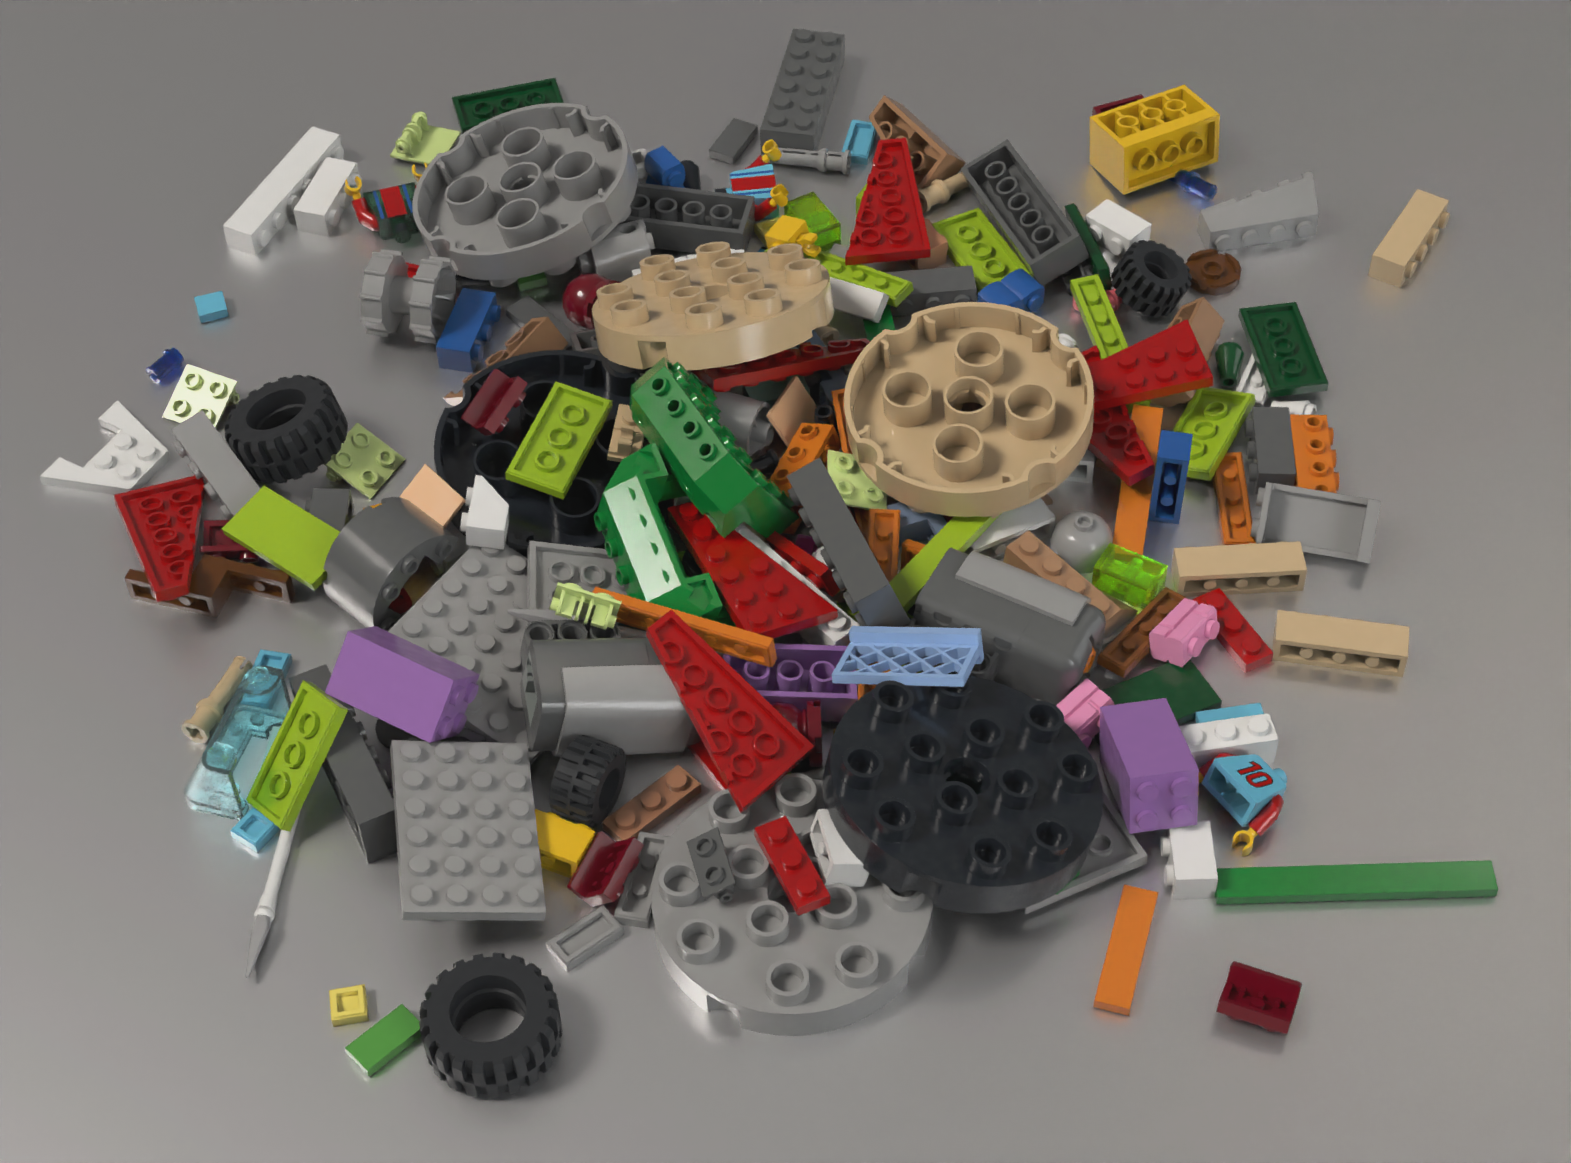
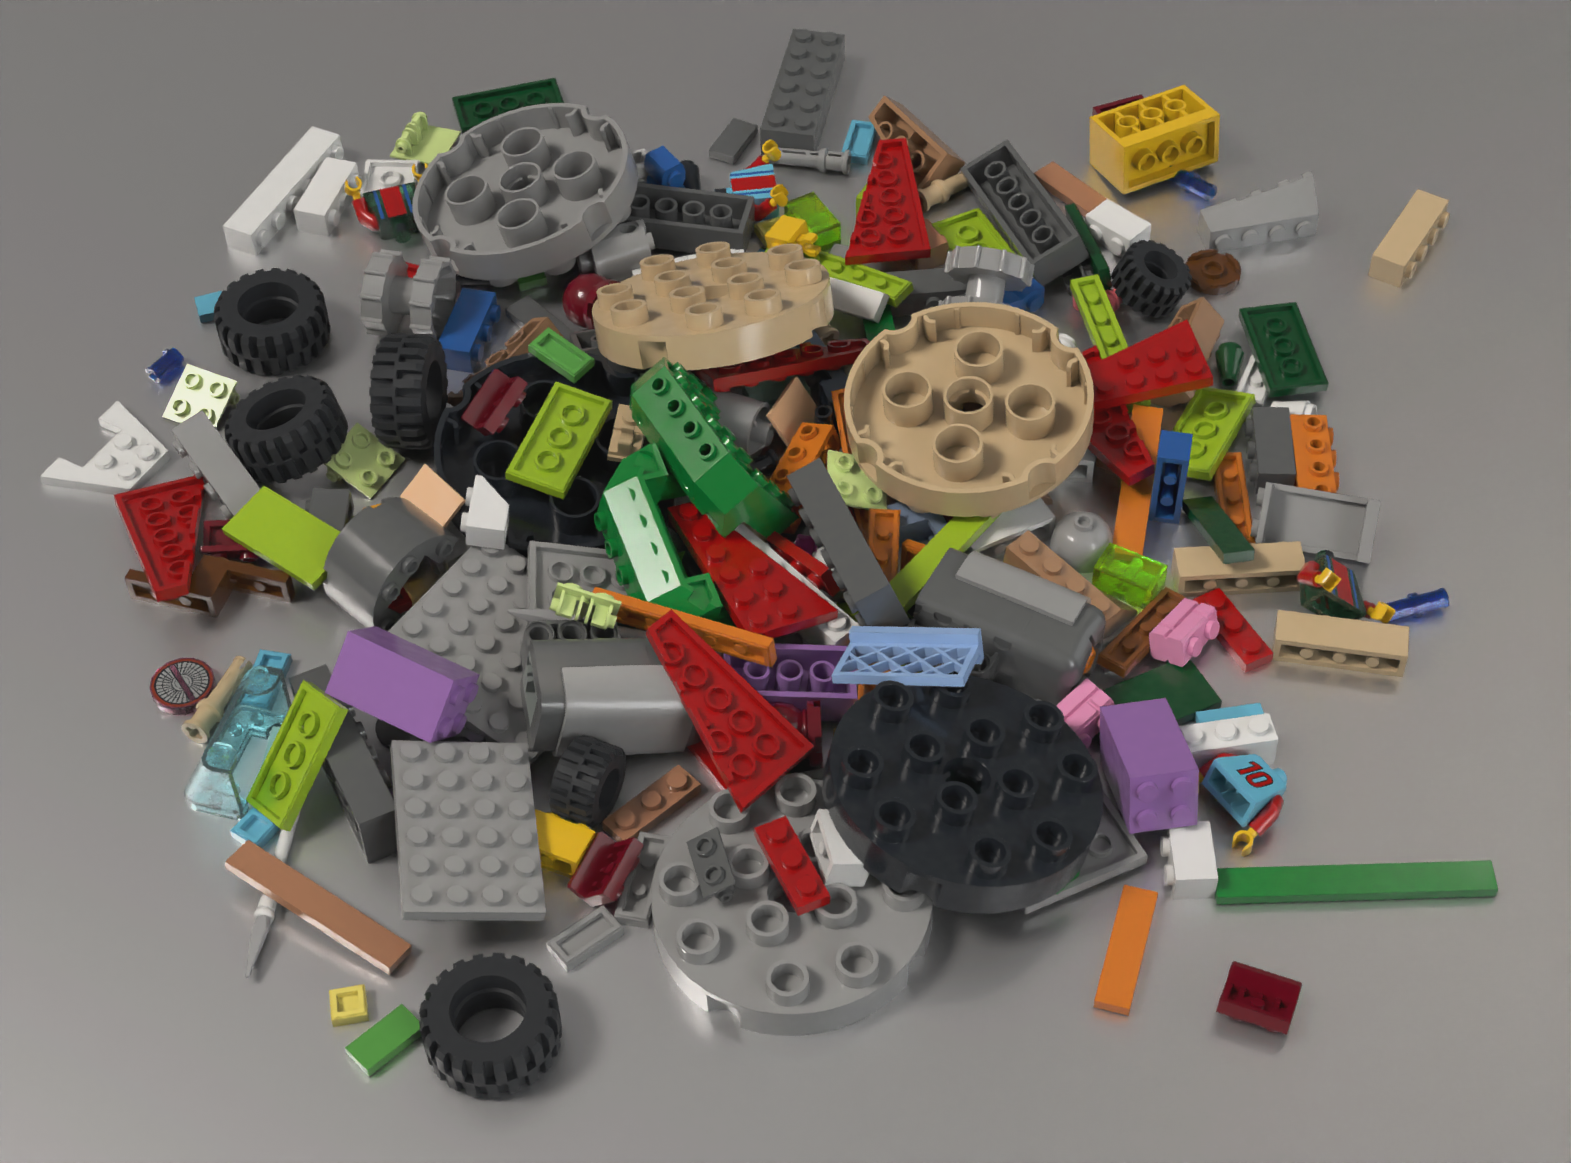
(181, 685): none -> tile
(276, 345): none -> black tyre
(318, 907): none -> nougat tile
(388, 173): none -> white tile
(408, 390): none -> black tyre
(561, 355): none -> bright green tile
(987, 273): none -> light grey piece
(1068, 188): none -> nougat tile
(1218, 530): none -> dark green tile
(1334, 591): none -> torso
(1417, 604): none -> clear blue pin

